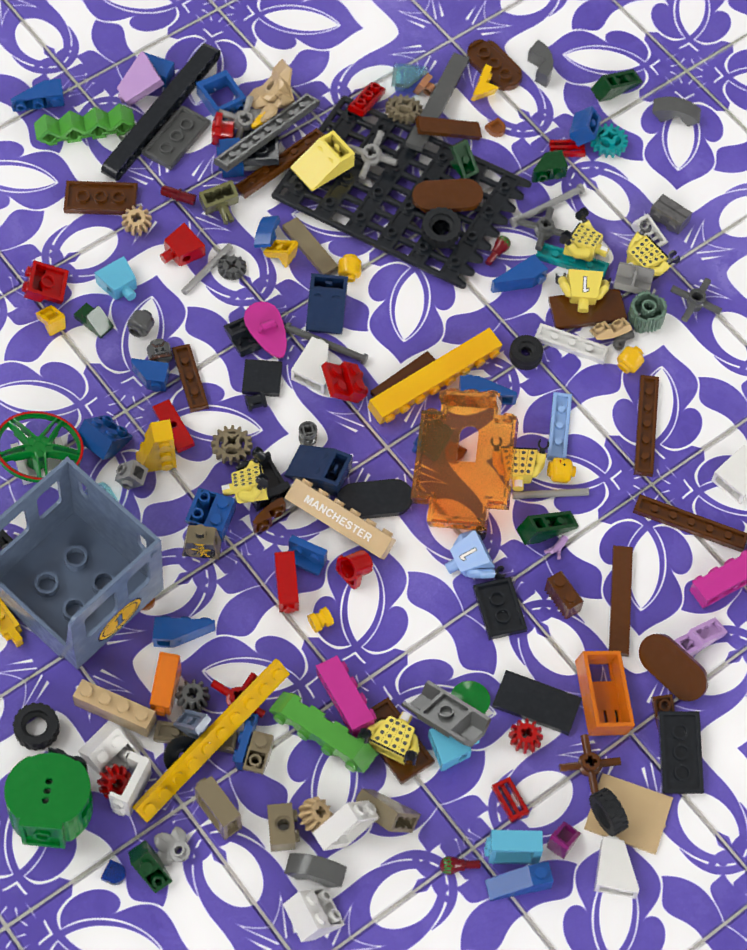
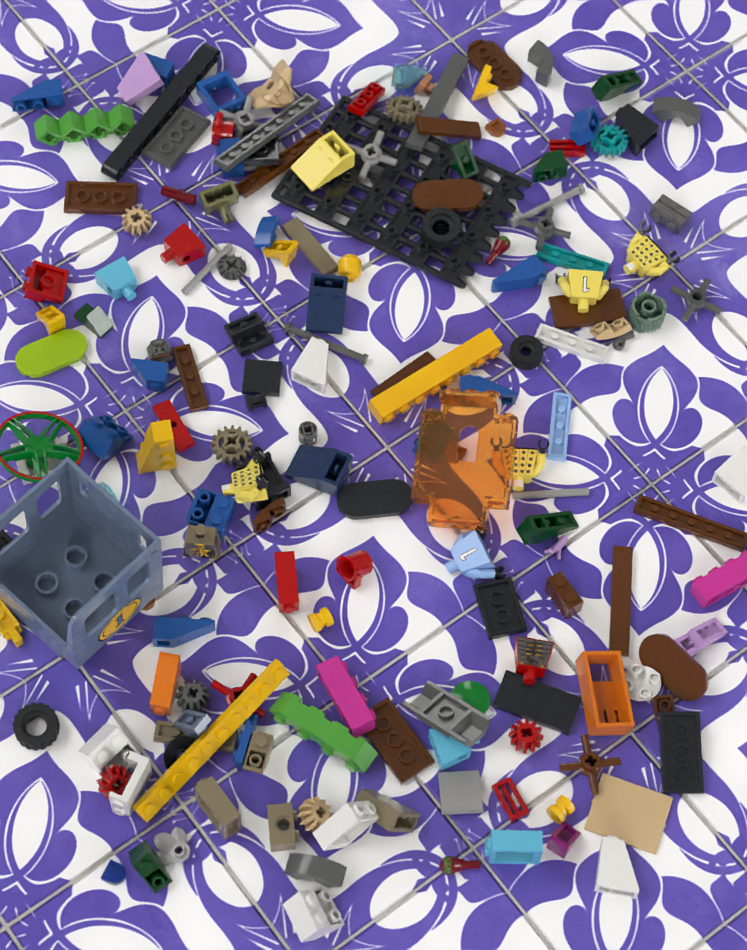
(49, 798): green piece -> none
(51, 353): none -> lime tile
(114, 708): tan brick -> none
(131, 474): light grey brick -> none
(140, 323): dark grey head -> none
(266, 113): tan piece -> none
(267, 327): dark pink shield -> none
(308, 555): blue bracket -> none
(341, 519): tan brick -> none
(345, 381): red plate -> none
(393, 738): light yellow torso -> none
(460, 792): none -> light grey slope
(520, 881): slope -> none
(532, 658): none -> torso
(560, 809): none -> yellow wheel
(561, 470): yellow head -> none
(584, 240): light yellow torso -> none
(609, 812): black tyre -> none
(630, 359): yellow head -> none
(633, 278): light grey panel -> none
(637, 126): none -> black slope
(642, 682): none -> white dish
(646, 426): reddish brown tile -> none
(655, 230): white slope -> none

